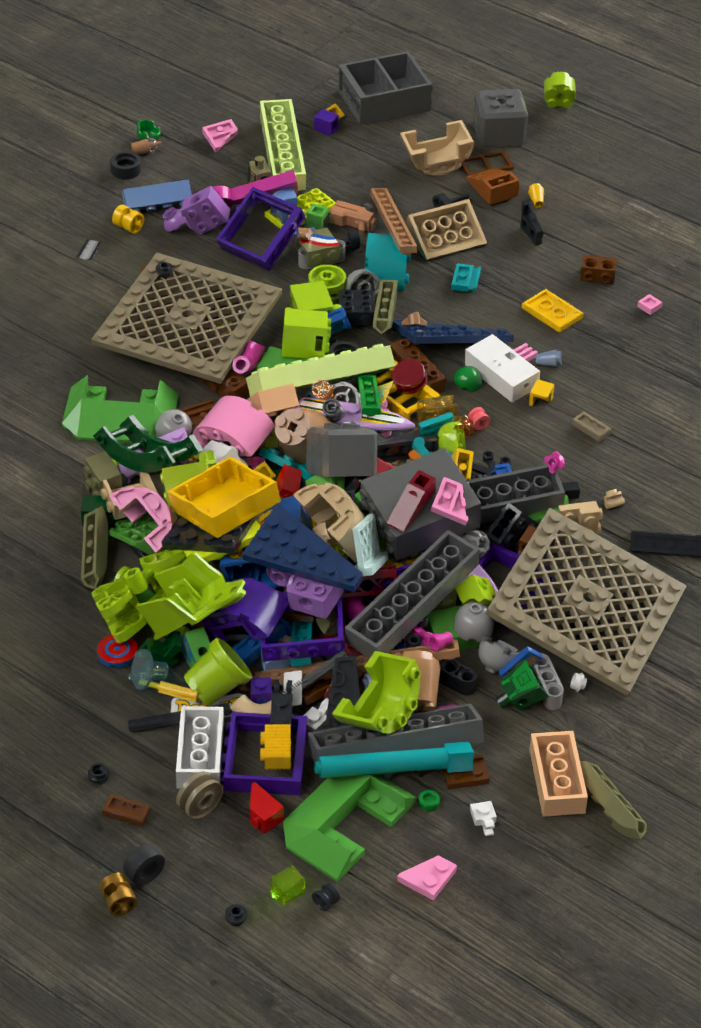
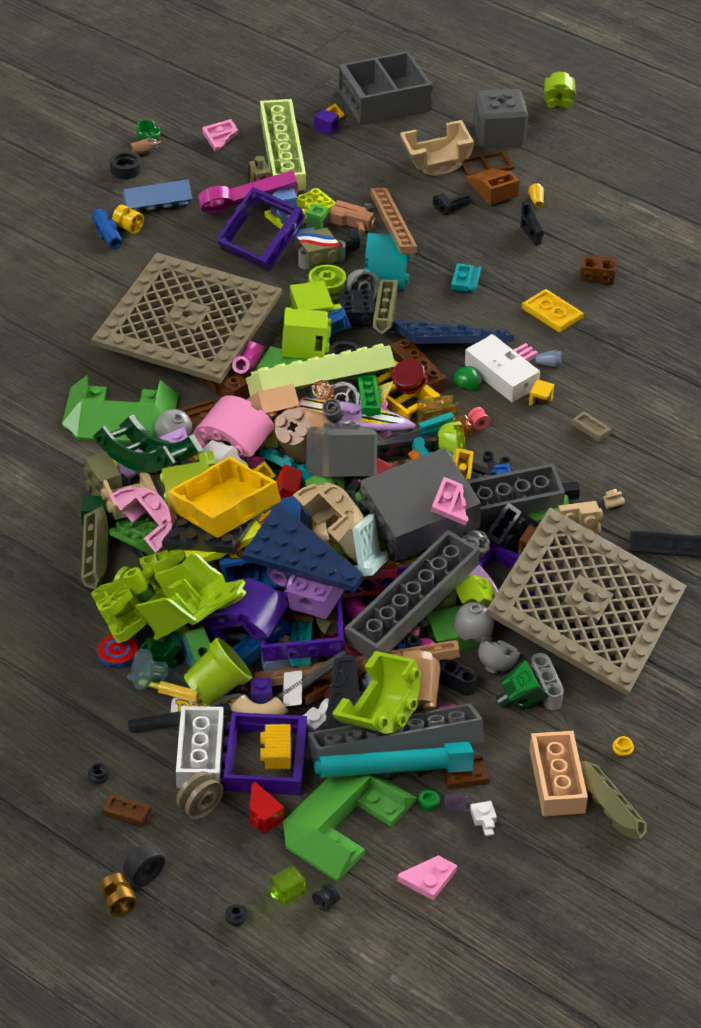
(88, 249): sticker -> none
(107, 229): none -> blue piece
(164, 269): black plate -> none
(199, 212): medium lavender brick -> none
(281, 704): black hinge -> none
(304, 233): medium nougat piece -> none
(412, 501): slope -> none
(414, 319): medium nougat piece -> none
(435, 641): dark pink brick -> none
(445, 230): tan slope -> none
(456, 802): none -> clear purple plate
(529, 654): blue tile -> none
(559, 462): dark pink plate -> none
(578, 682): white plate -> none
(623, 746): none -> yellow plate
(649, 304): bright pink plate -> none

